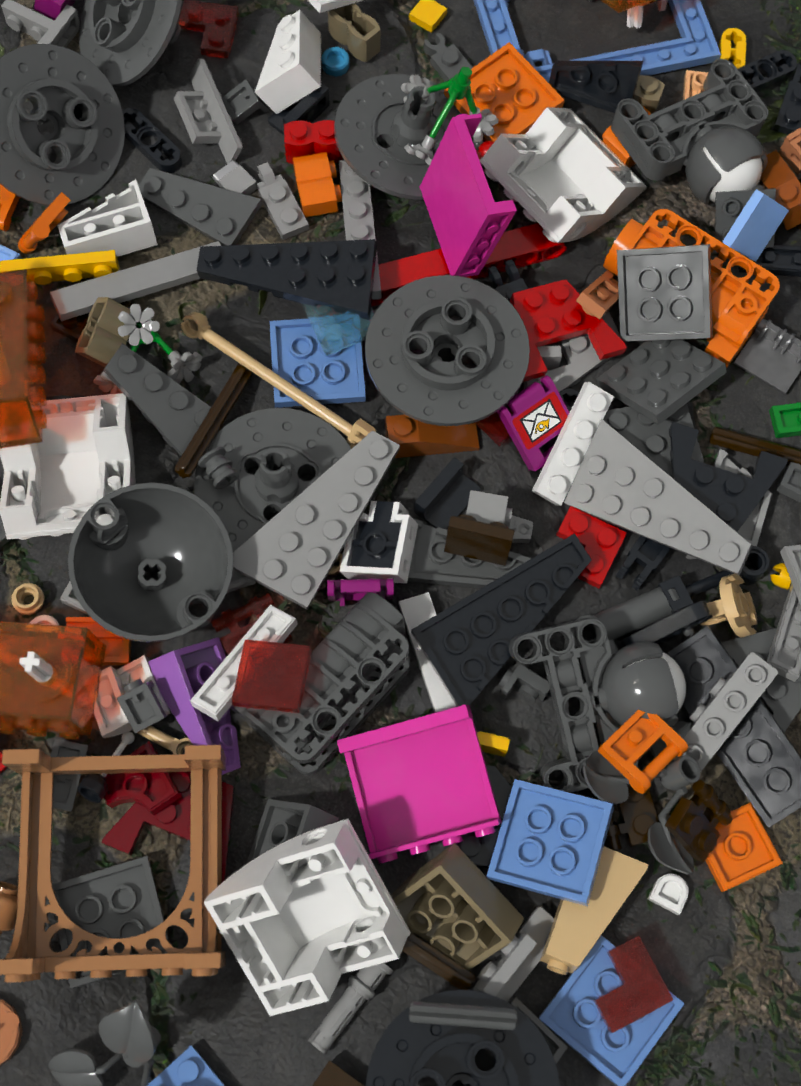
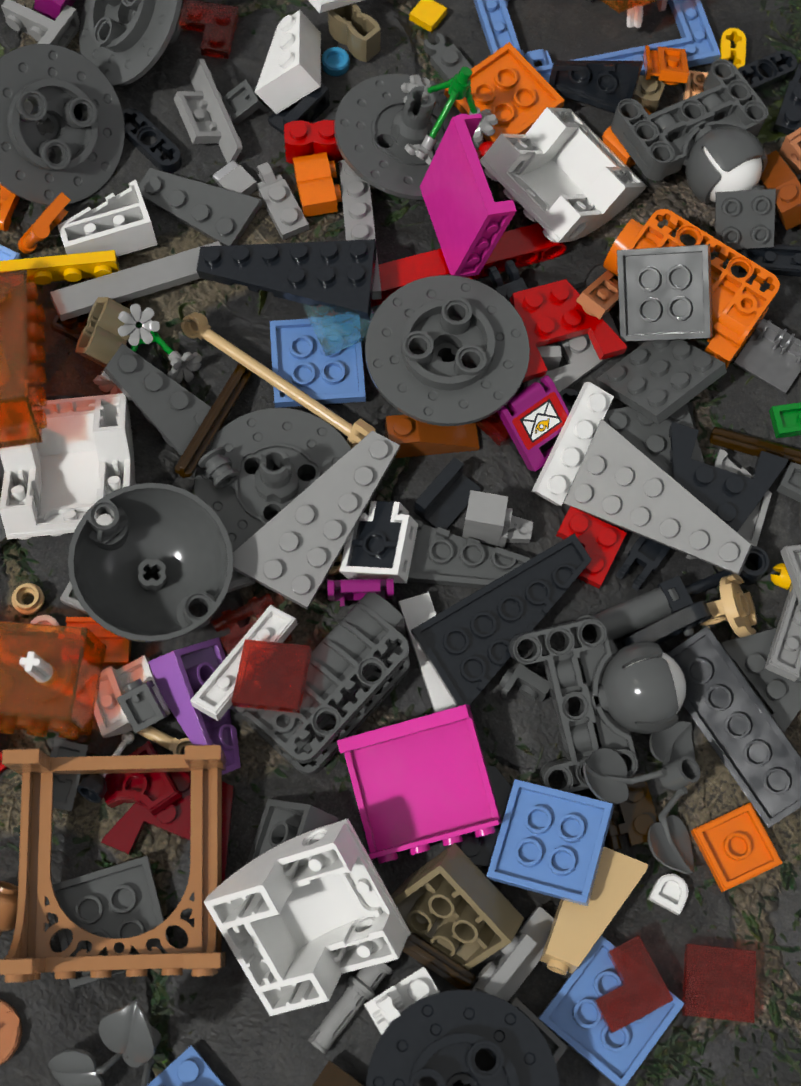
(393, 1001): none -> white hinge
(463, 1015): dark grey axle -> none
(478, 539): dark brown tile -> none
(493, 743): yellow tile -> none
(634, 740): orange plate -> none
(667, 64): none -> orange plate
(692, 826): dark brown plate -> none
(719, 983): none -> clear red tile
(726, 708): light grey bracket -> none
(755, 225): light blue tile -> none

